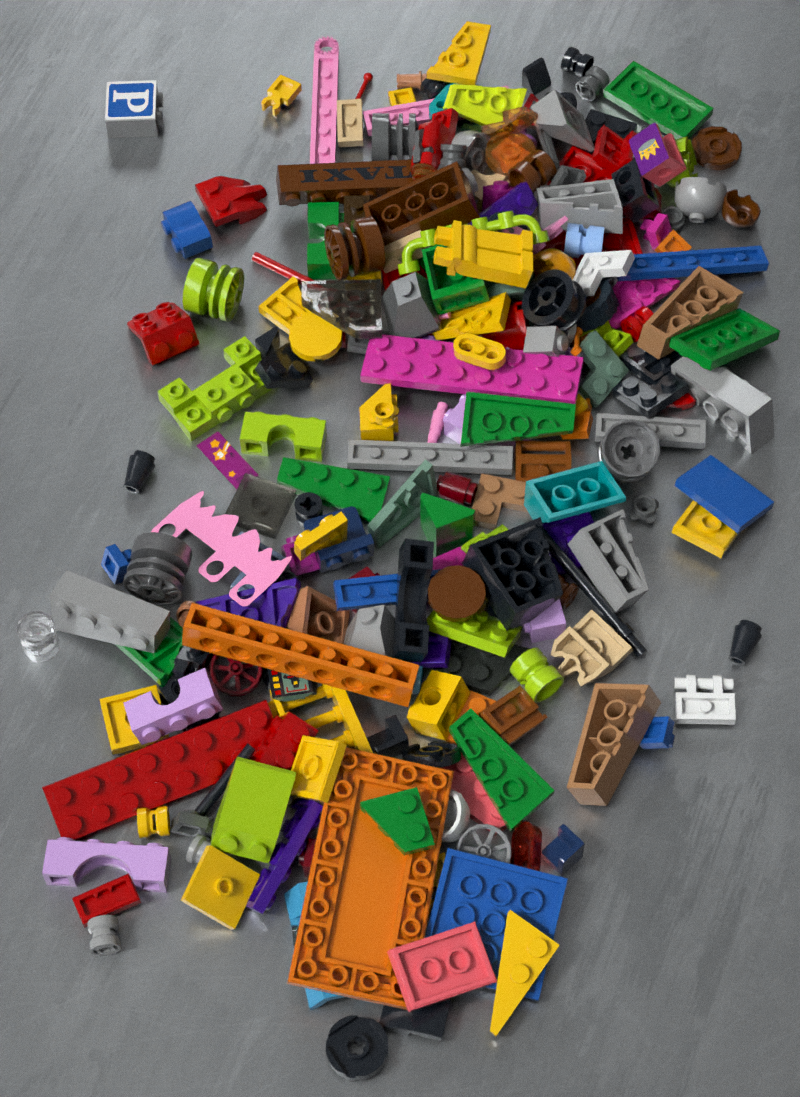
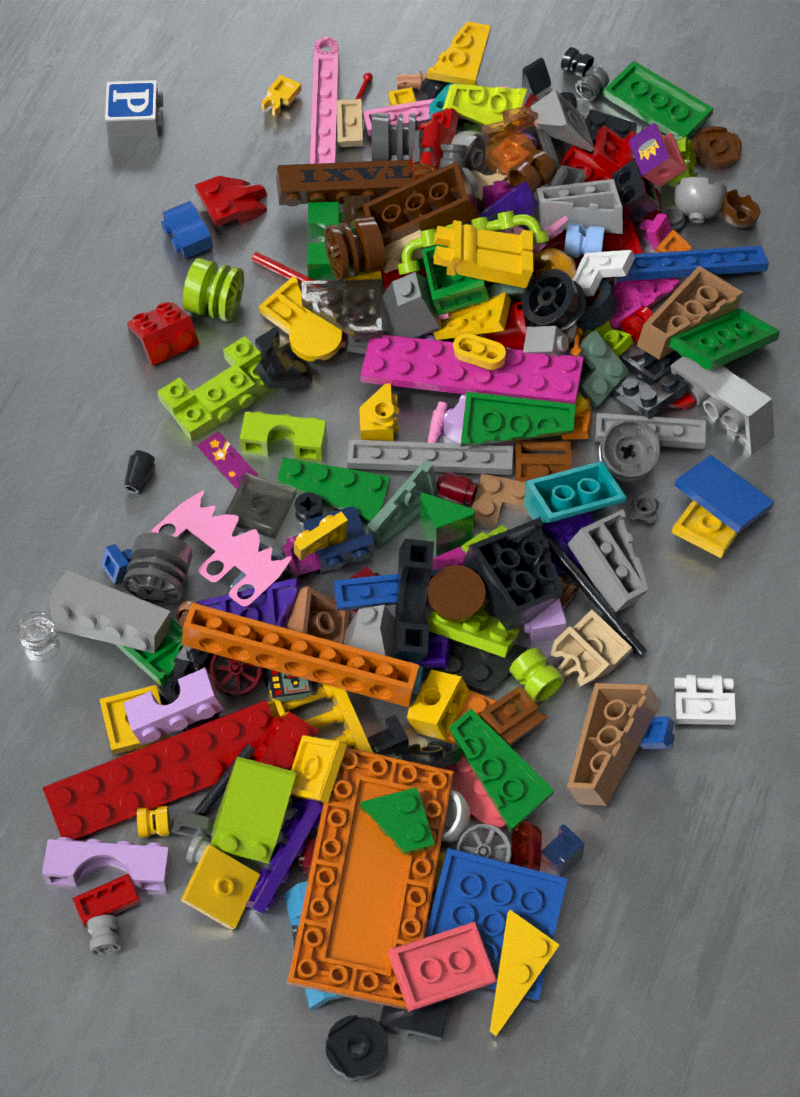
(744, 640): black cone -> none

